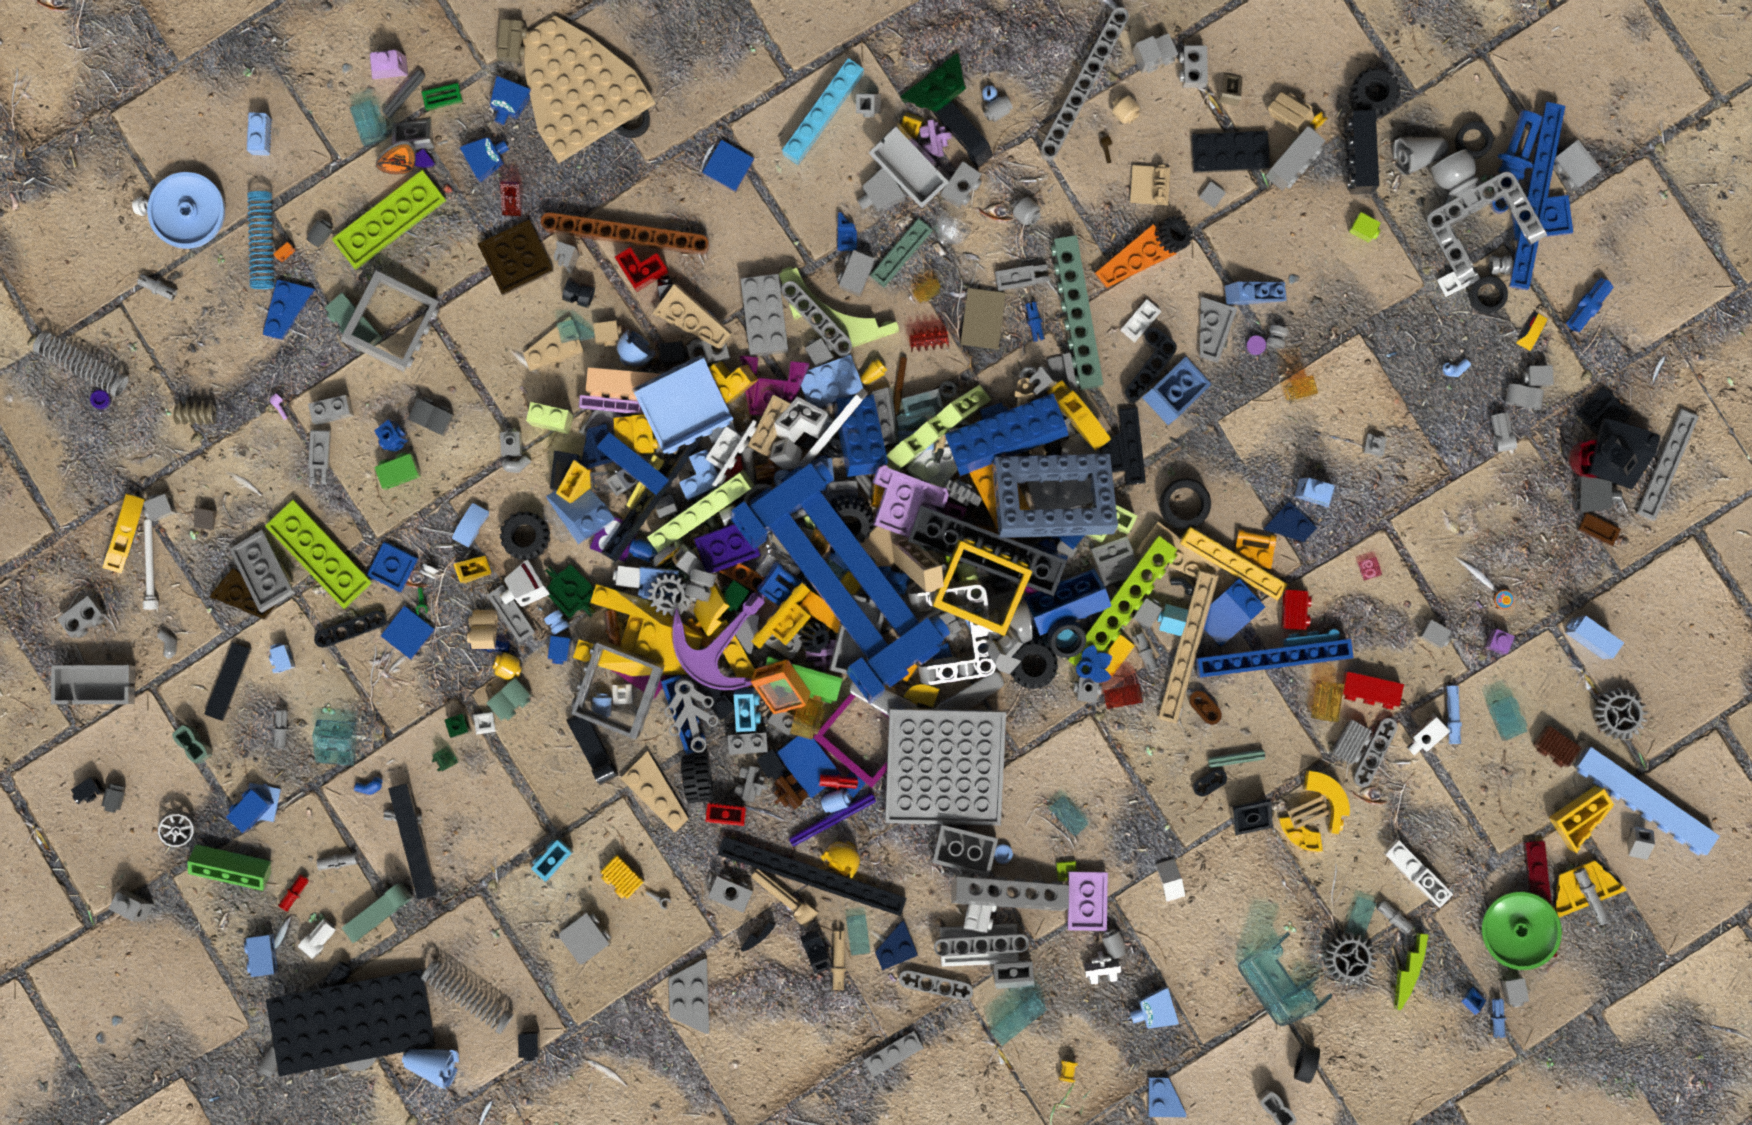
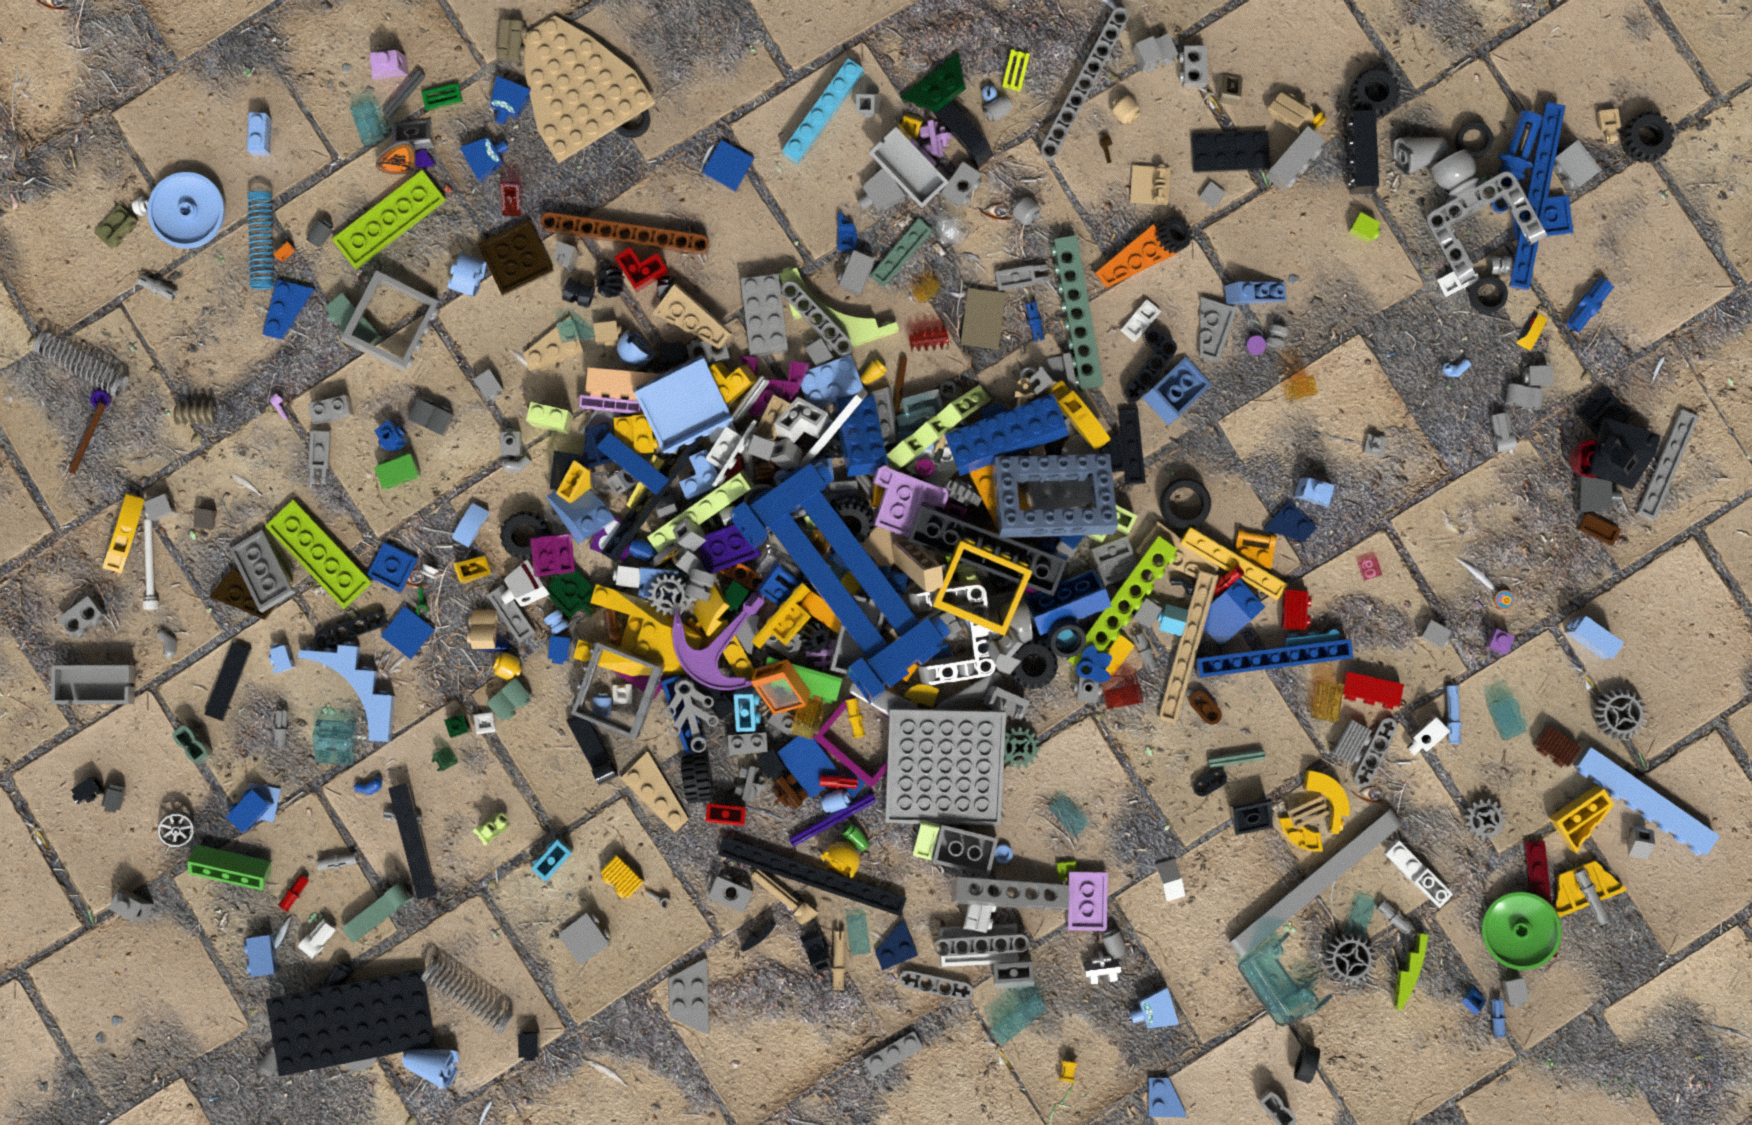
(87, 437): none -> reddish brown bar
(116, 227): none -> olive bracket
(378, 707): none -> light blue arch
(467, 274): none -> light blue brick
(489, 385): none -> light grey brick
(492, 827): none -> yellowish green hips
(552, 554): none -> magenta slope
(610, 281): none -> black gear
(689, 535): none -> light grey brick
(749, 399): none -> light grey axle
(759, 446): none -> light grey brick
(854, 835): none -> bright green cone
(855, 718): none -> yellow pin
(924, 468): none -> magenta tile
(926, 840): none -> yellowish green tile
(1002, 700): none -> light grey hinge
(1019, 55): none -> neon yellow tile
(1025, 754): none -> sand green gear
(1234, 574): none -> red pin
(1315, 882): none -> light grey beam
(1489, 814): none -> light grey gear
(1609, 121): none -> tan plate
(1658, 126): none -> black tyre

